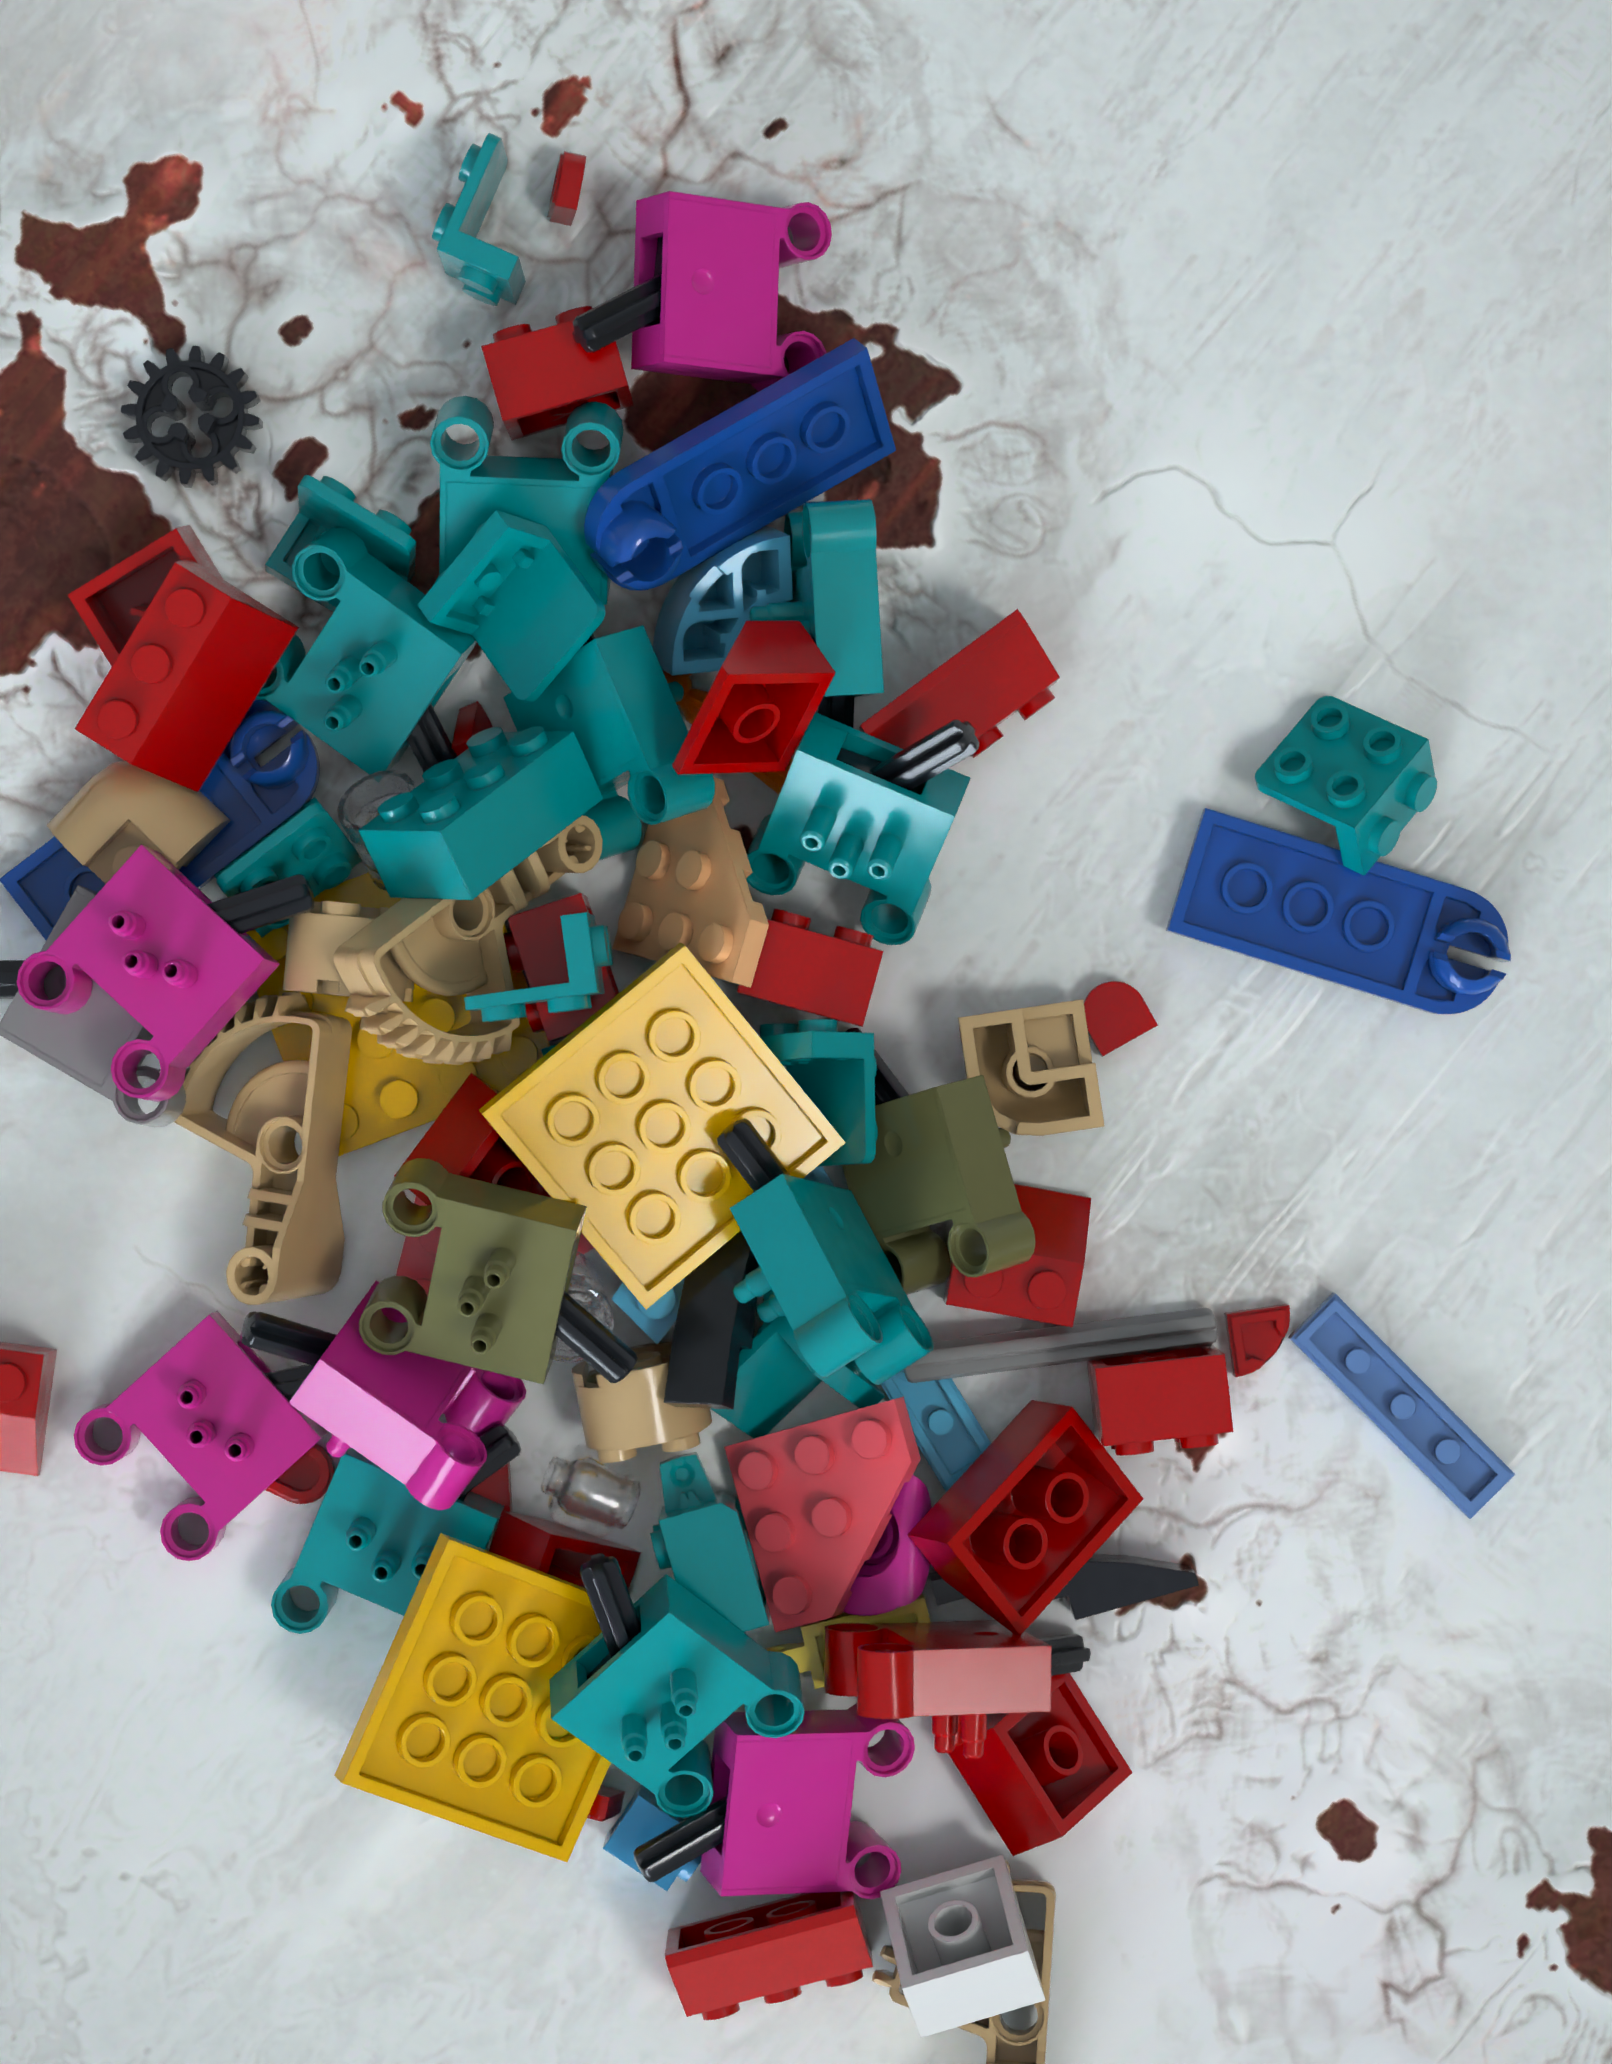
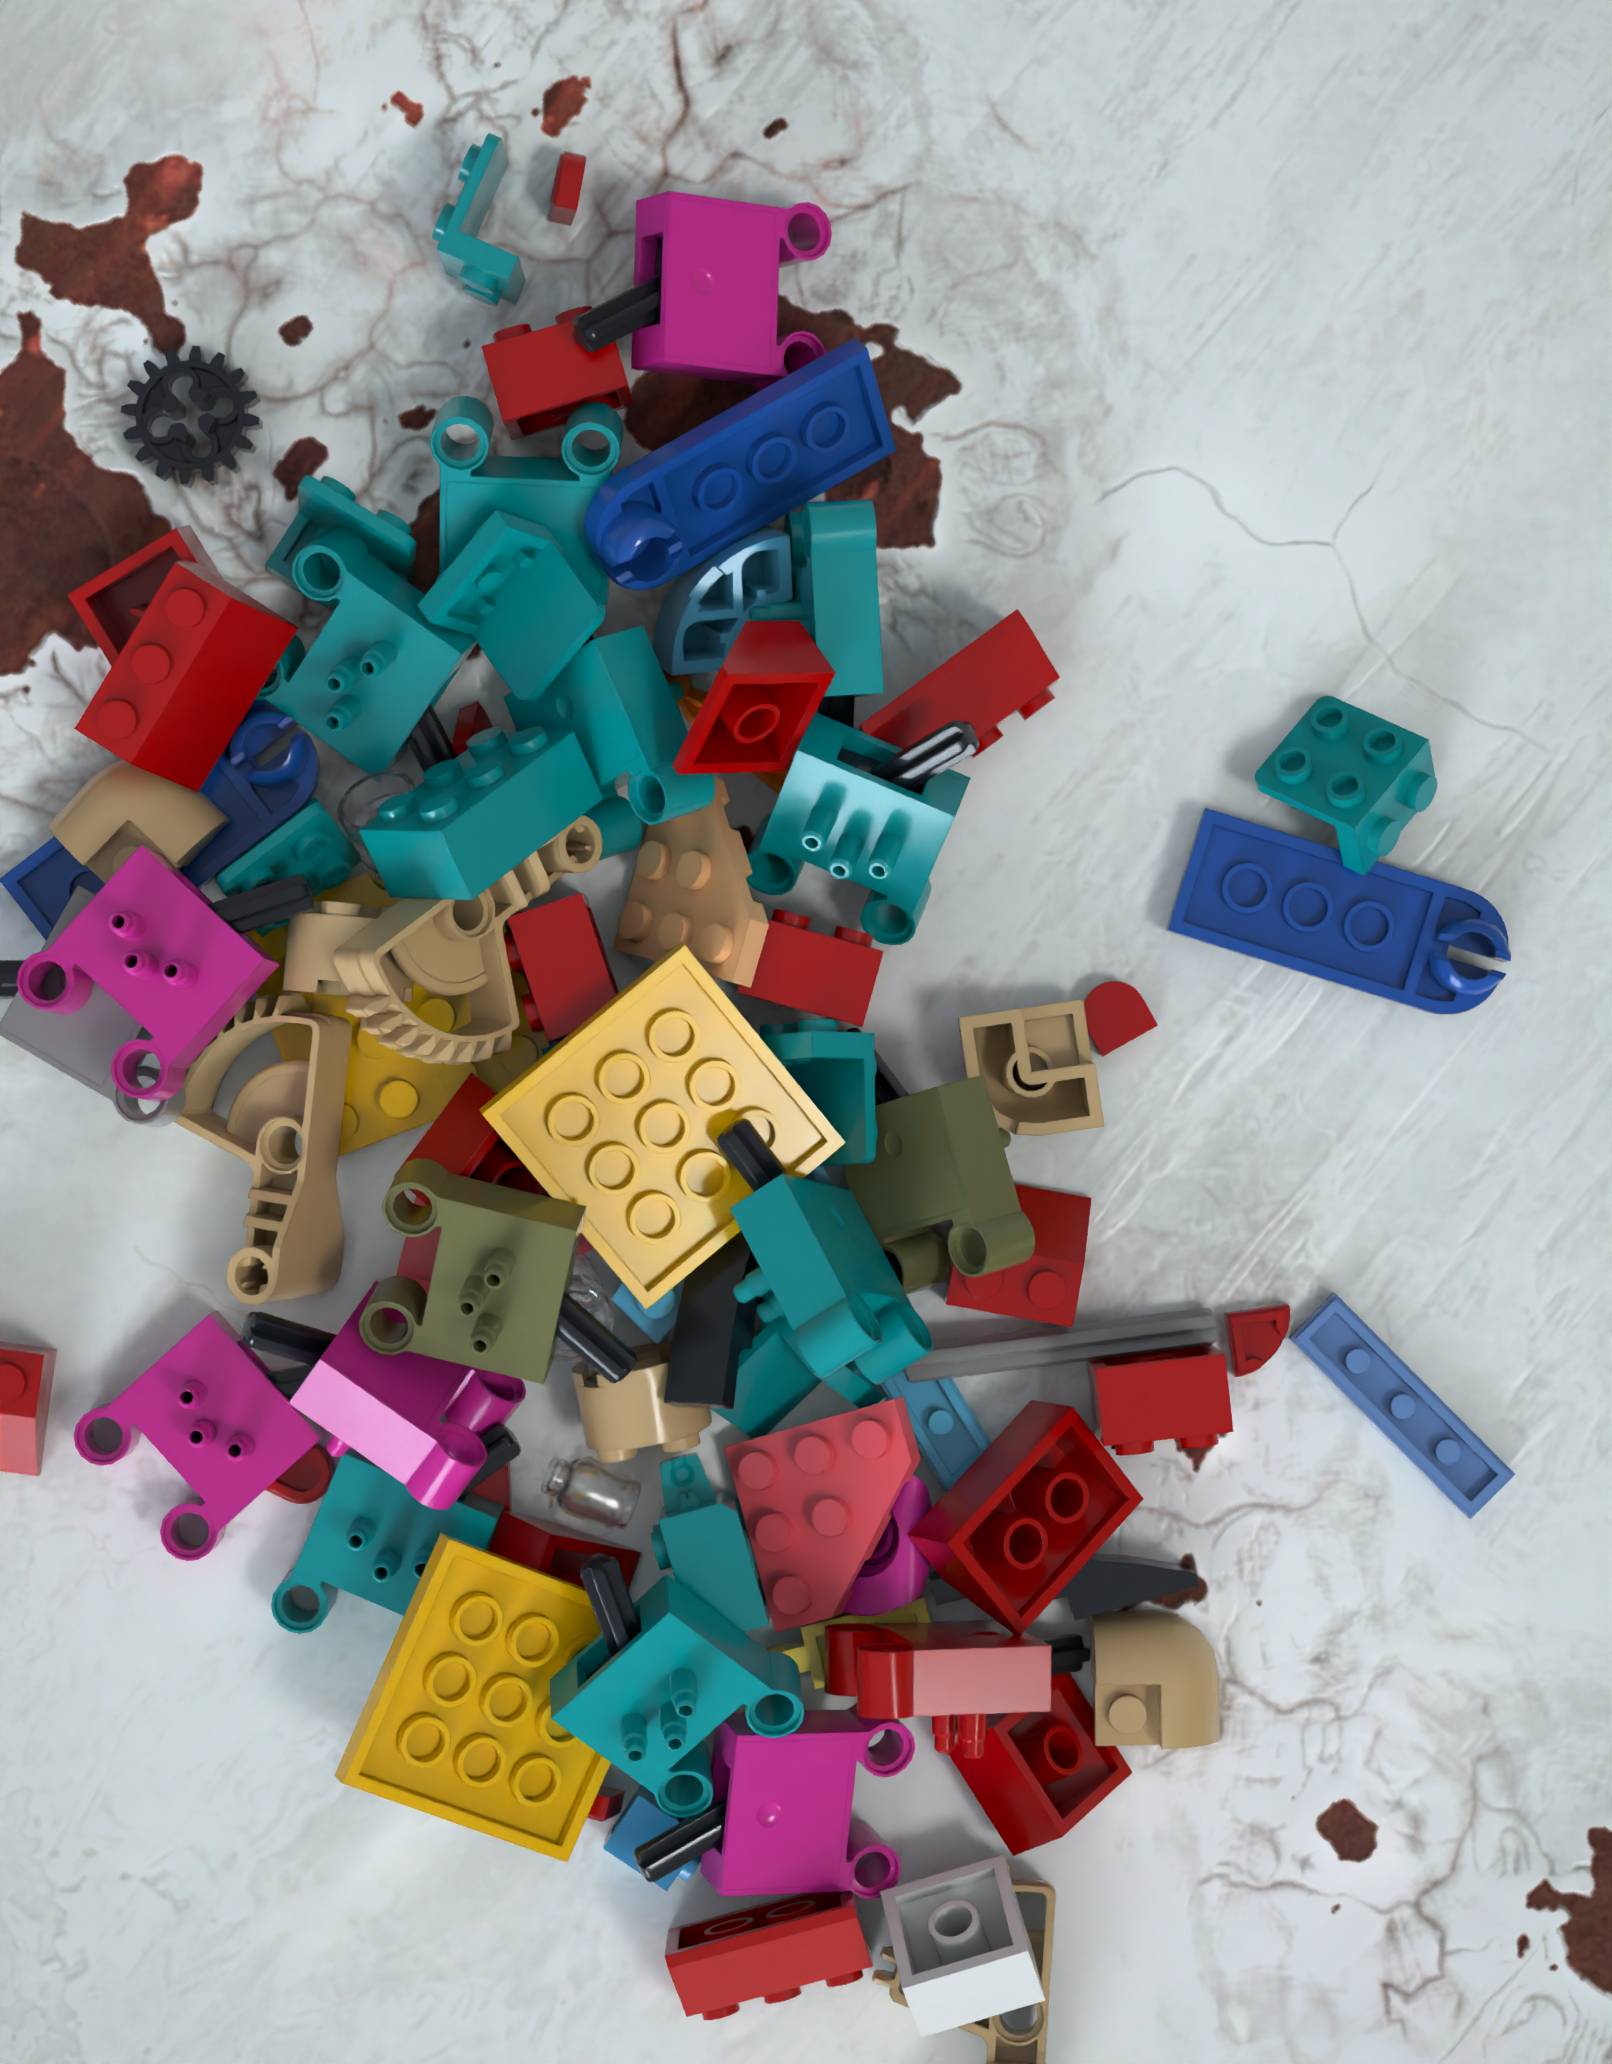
(586, 953): teal bracket -> none
(1152, 1681): none -> tan brick

